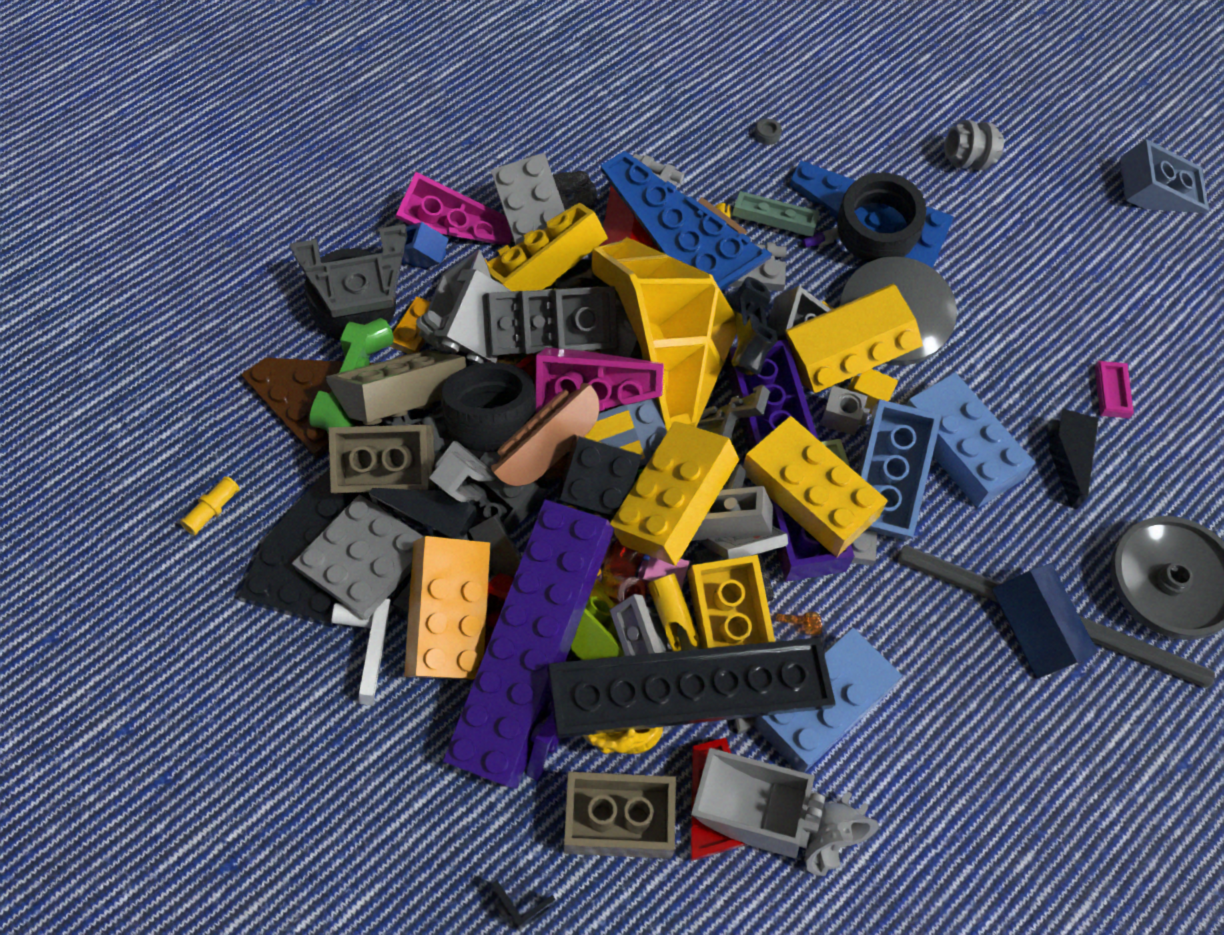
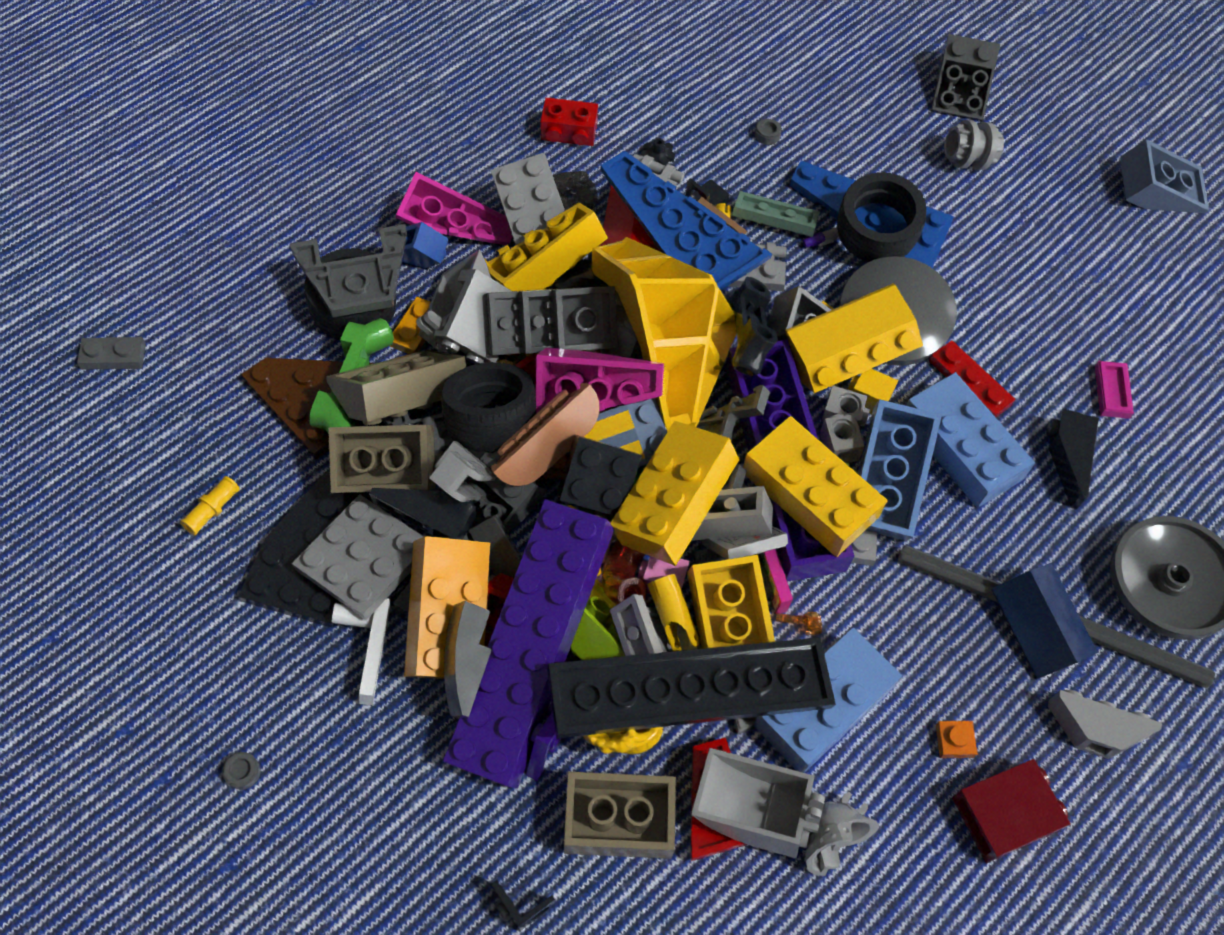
(111, 353): none -> dark grey plate
(241, 770): none -> dark grey tile
(464, 657): none -> dark grey slope
(569, 121): none -> red brick
(659, 151): none -> black plant
(709, 191): none -> black bracket
(778, 581): none -> dark pink tile
(846, 426): none -> light grey brick
(953, 359): none -> red plate
(956, 739): none -> orange plate
(965, 77): none -> dark grey slope
(1011, 810): none -> dark red brick
(1099, 725): none -> light grey slope

